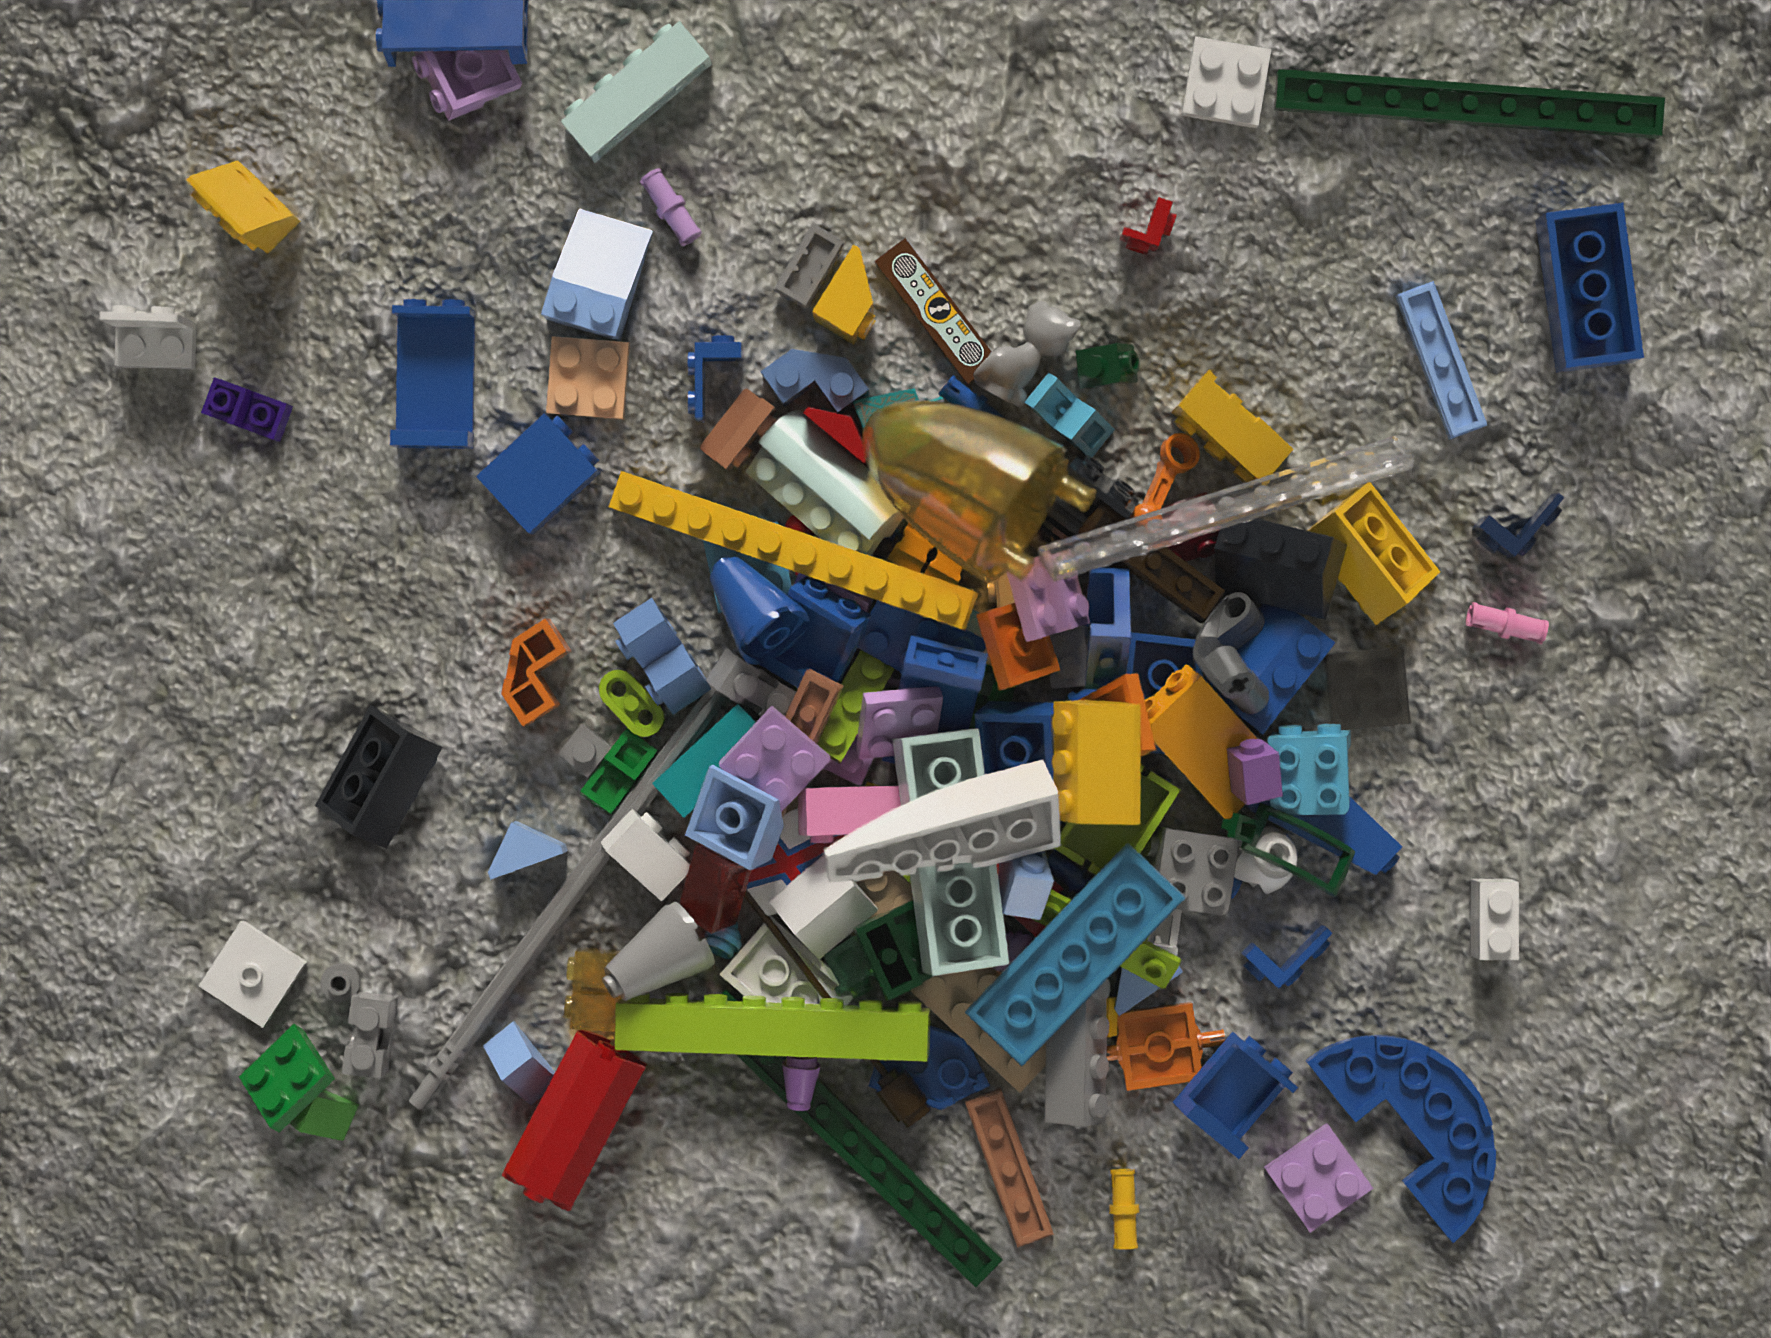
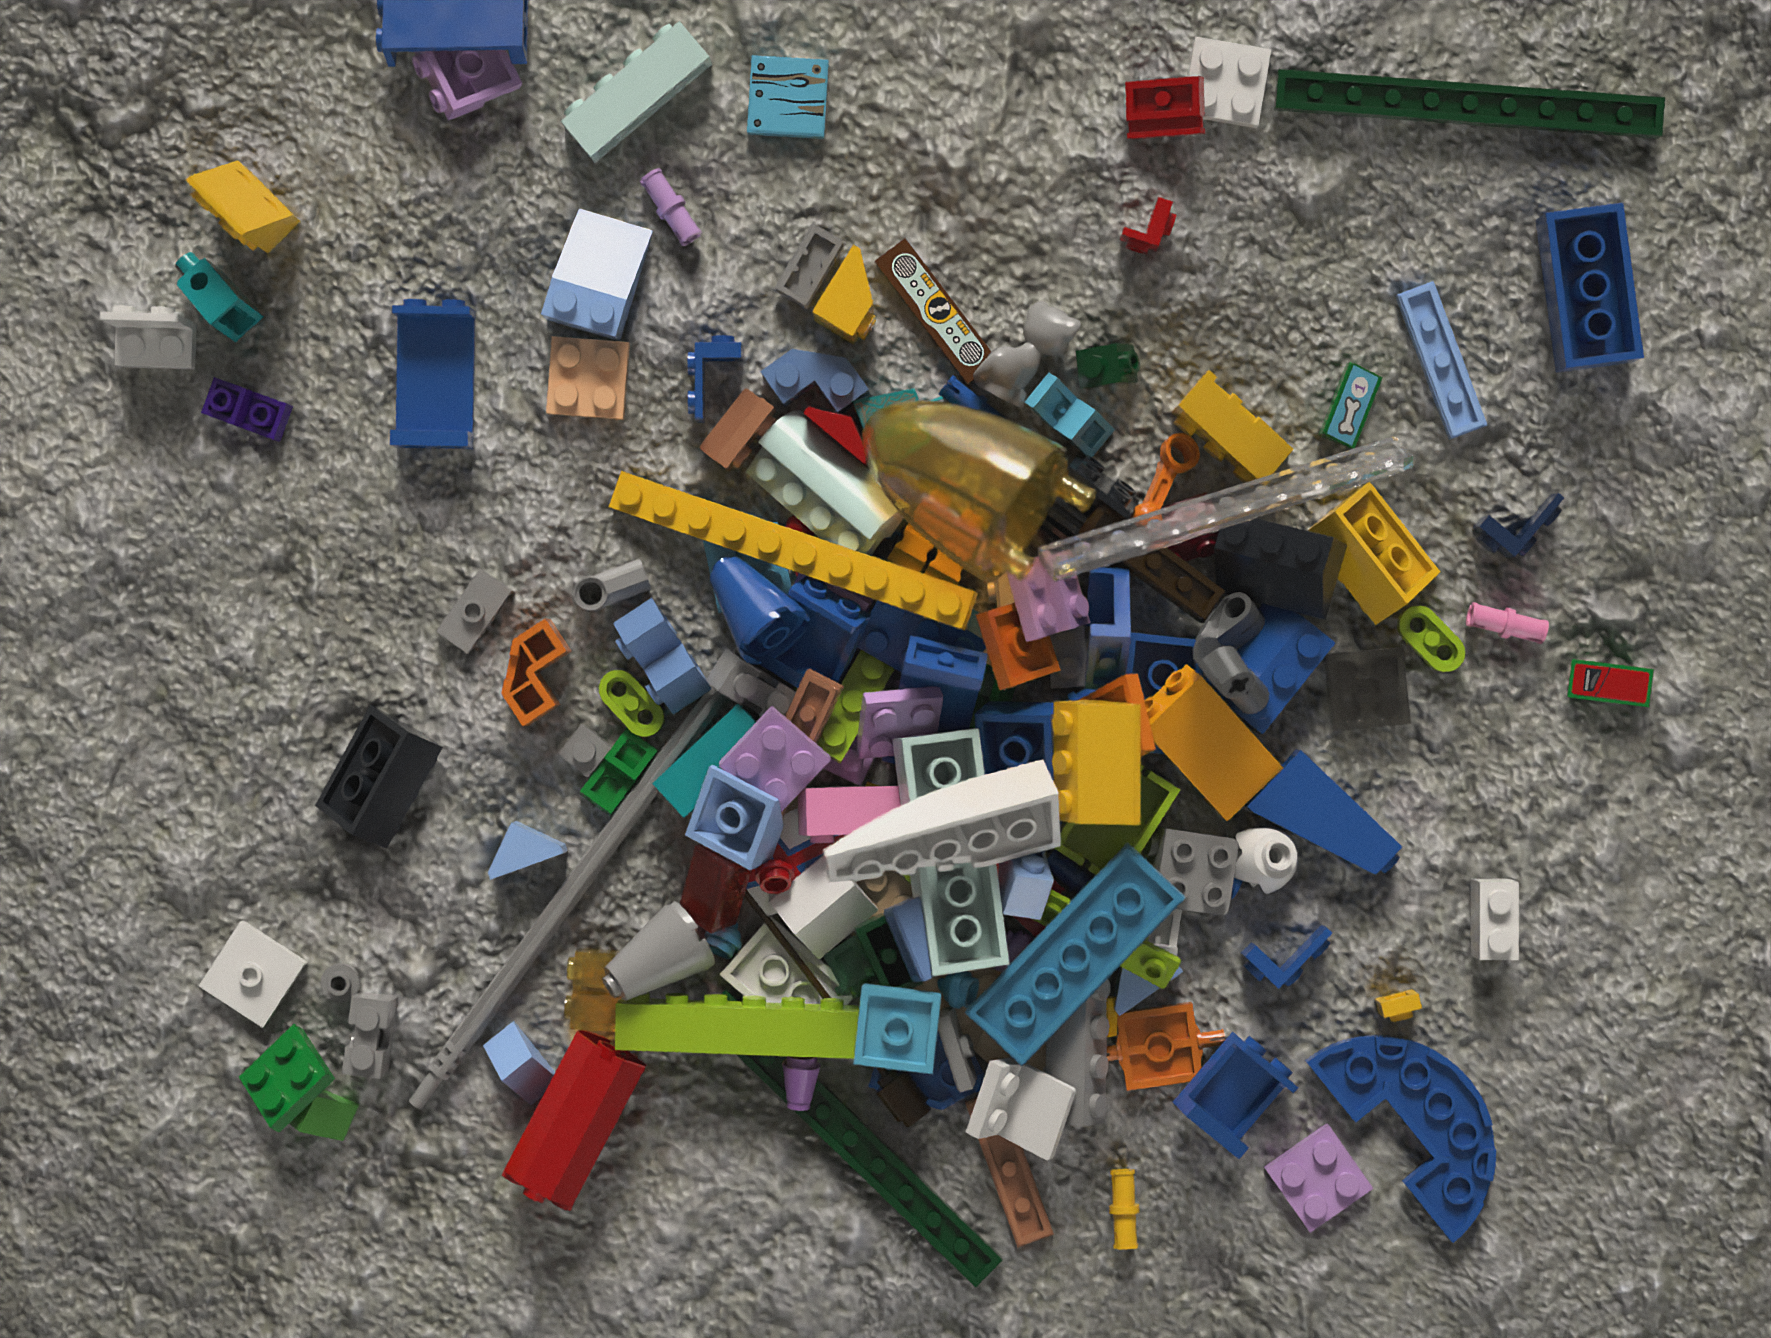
(216, 296): none -> teal torso
(474, 611): none -> light grey plate
(540, 473): blue brick -> none
(616, 585): none -> light grey piece
(647, 854): white brick -> none
(774, 876): none -> red plate
(787, 97): none -> medium azure tile
(897, 1028): none -> medium azure plate
(909, 932): none -> medium blue slope
(957, 1048): none -> light grey plate
(959, 989): none -> dark azure plate
(1021, 1107): none -> white bracket
(1165, 107): none -> red plate
(1254, 771): medium lavender brick -> none
(1254, 829): dark green sword -> none
(1312, 769): medium azure bracket -> none
(1350, 405): none -> slope
(1398, 1005): none -> yellow plate
(1430, 638): none -> lime plate
(1610, 683): none -> red slope

